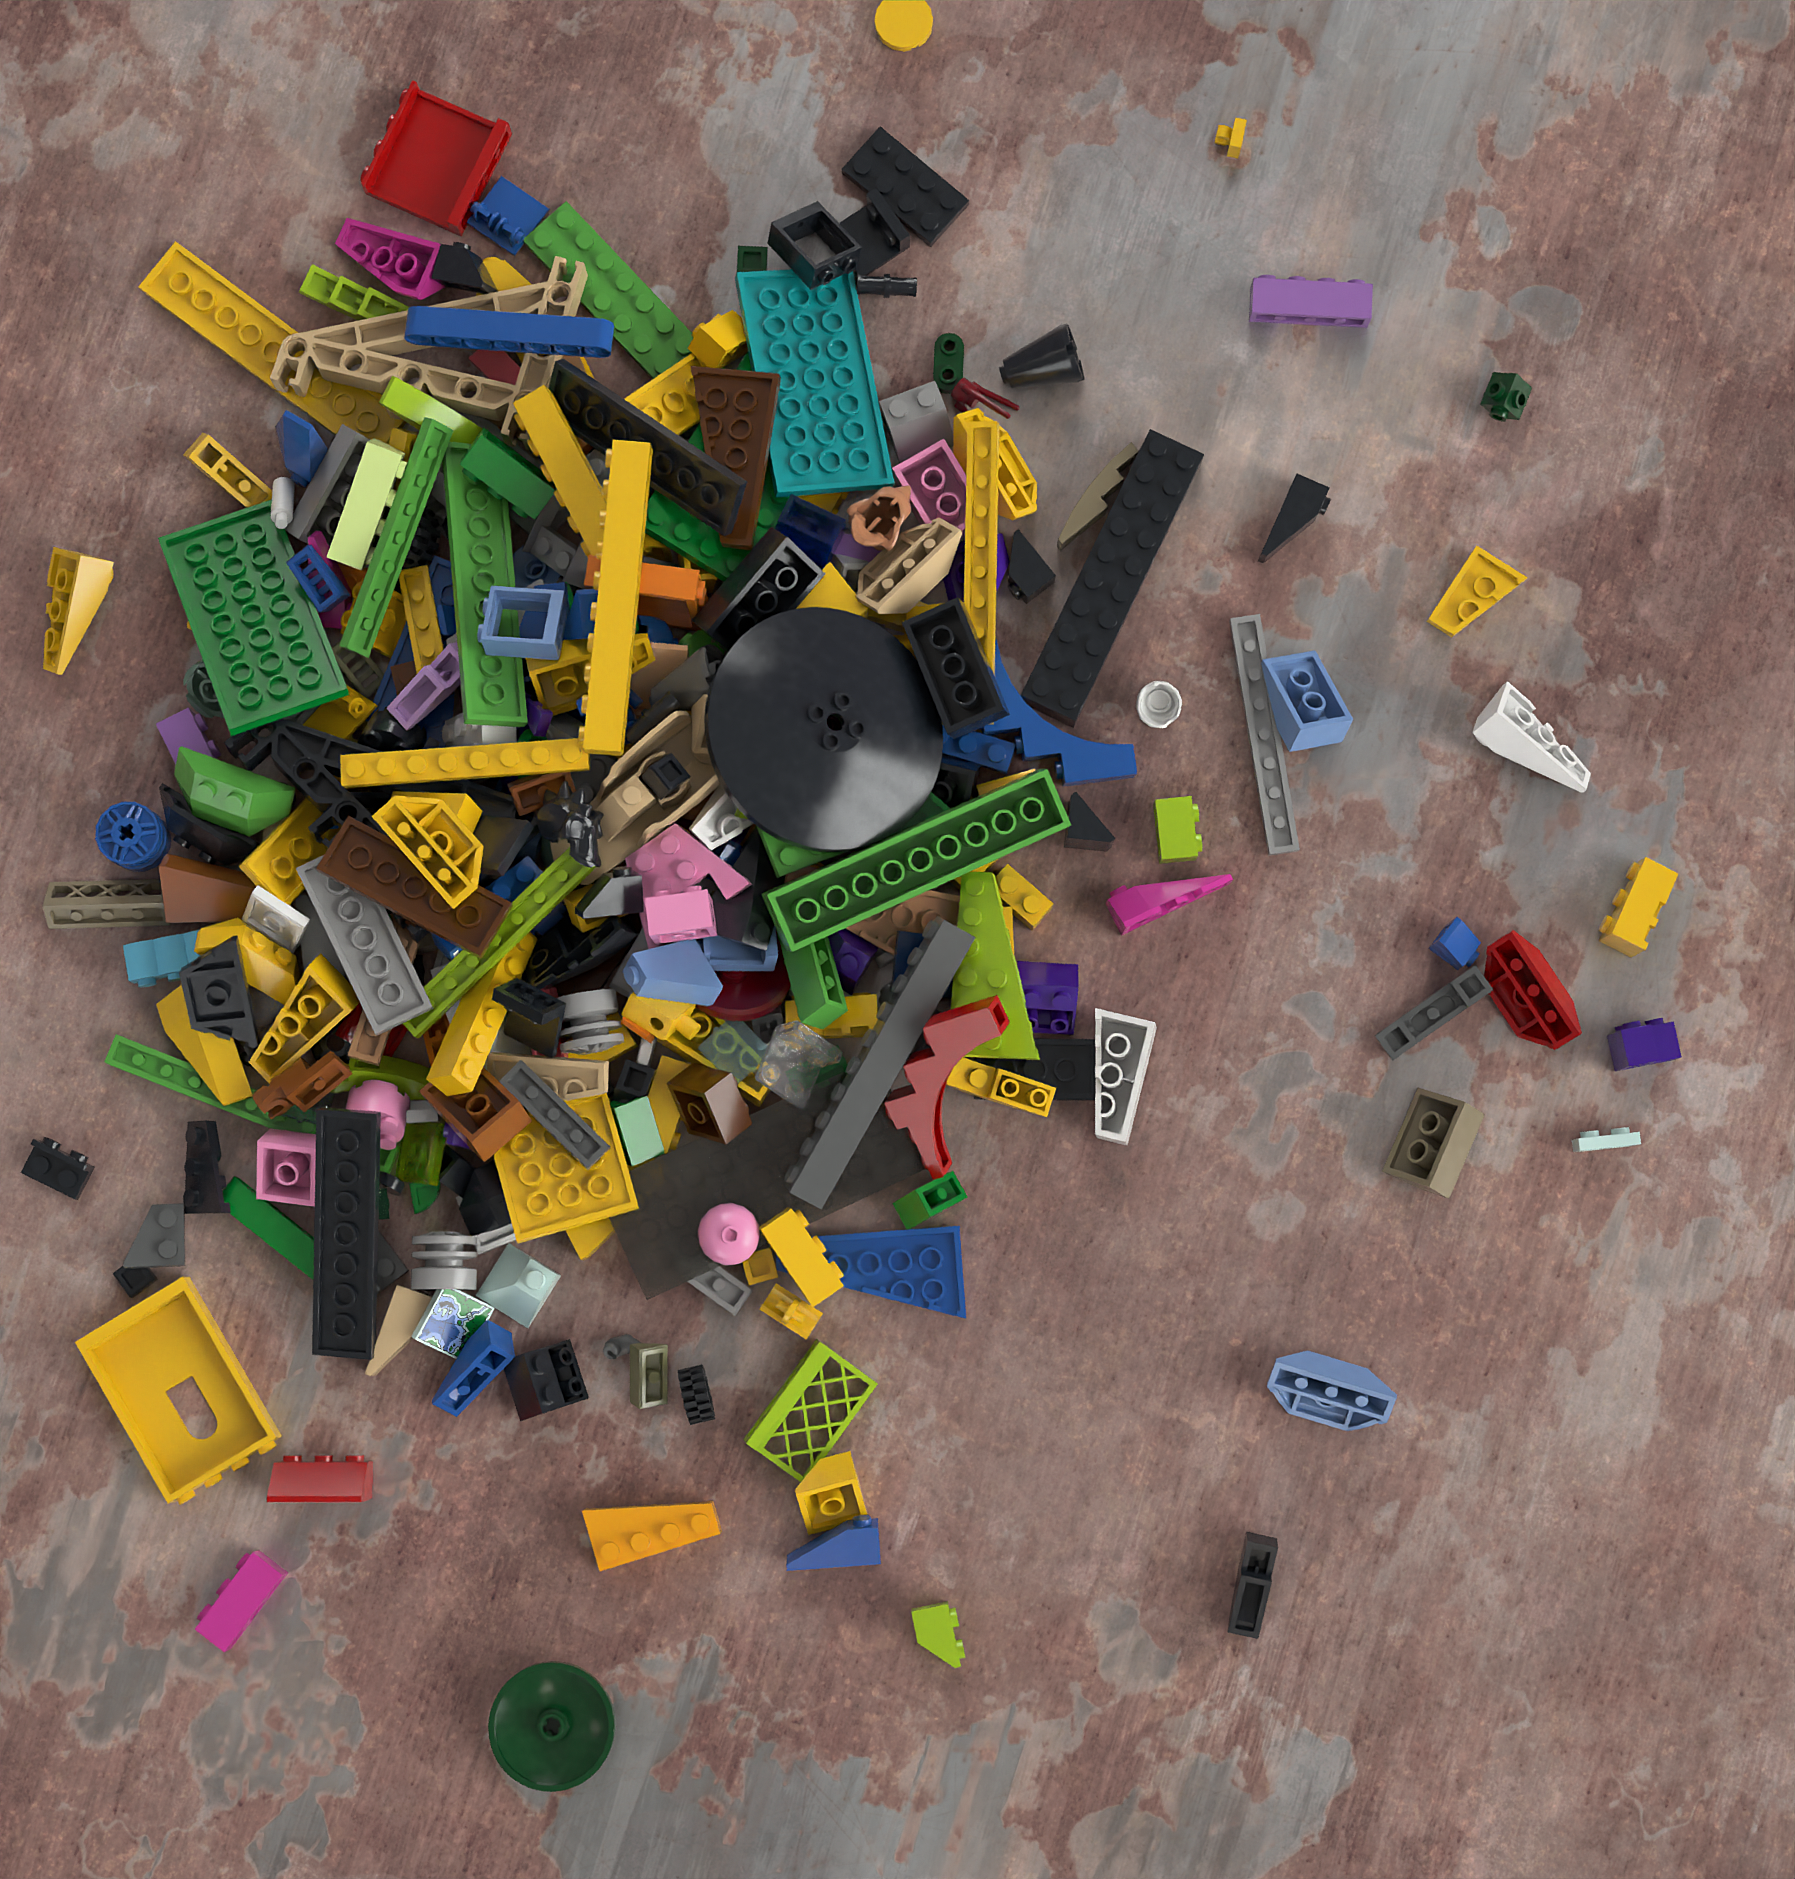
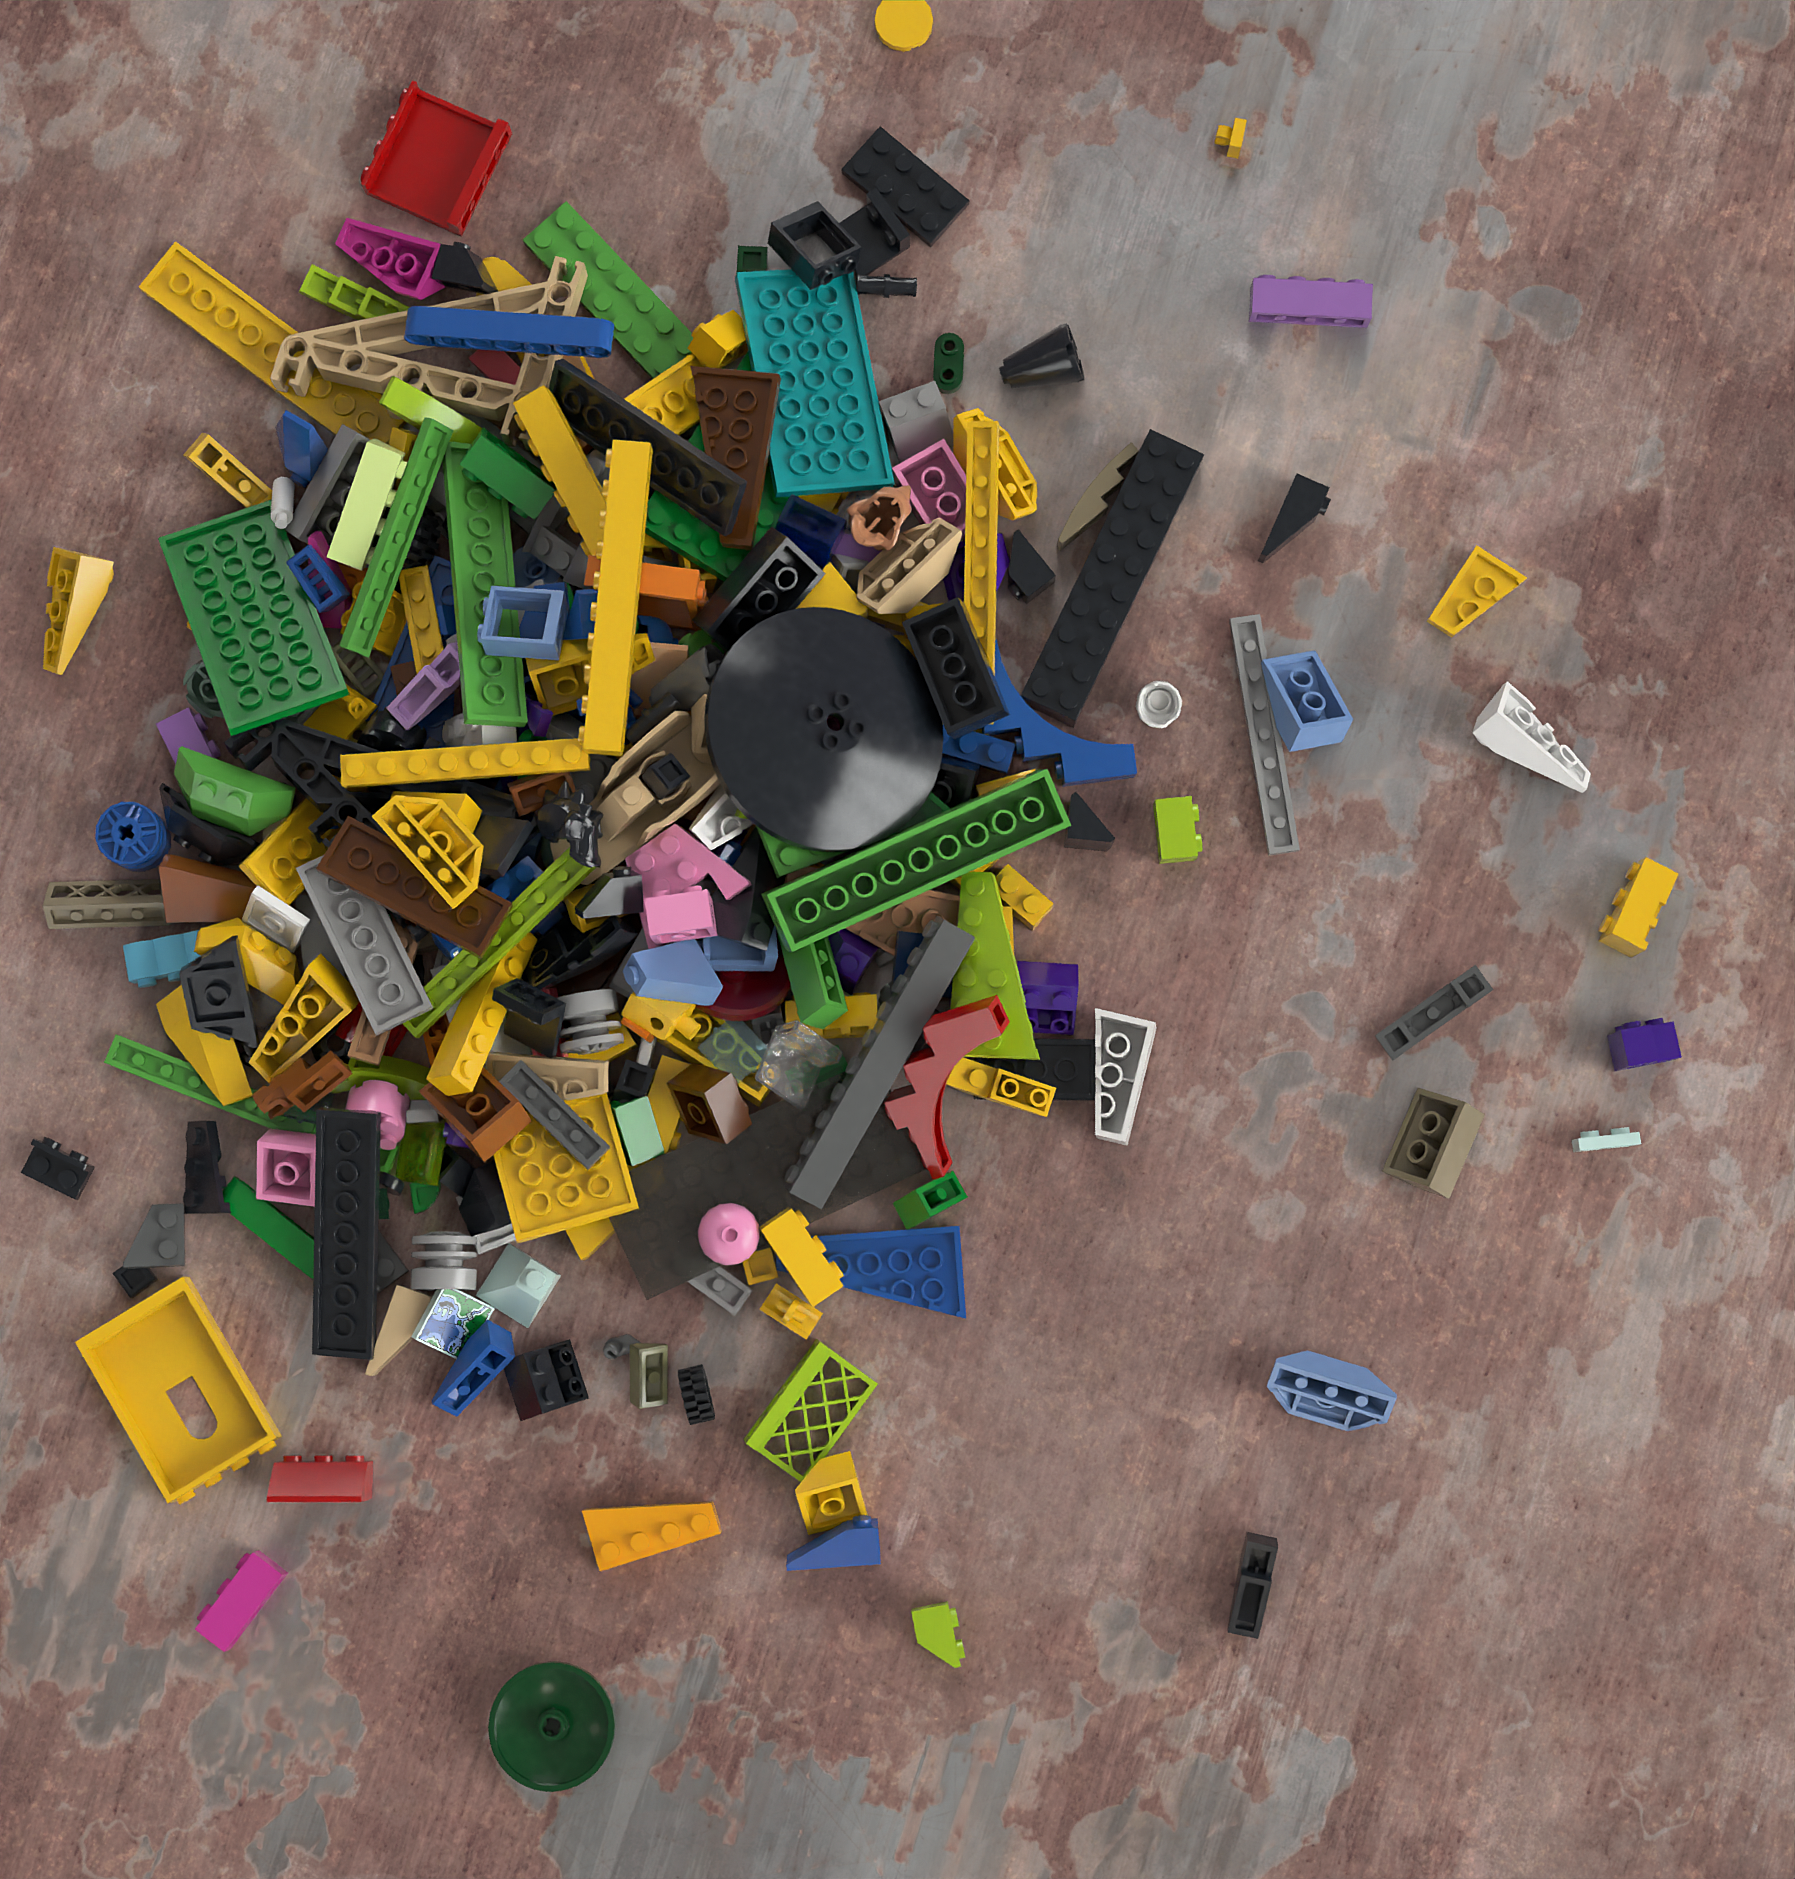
(507, 215): blue hinge -> none
(970, 393): dark red plant -> none
(1148, 902): dark pink wedge -> none
(1456, 944): blue slope -> none
(1506, 396): dark green brick -> none
(1530, 993): red wedge -> none

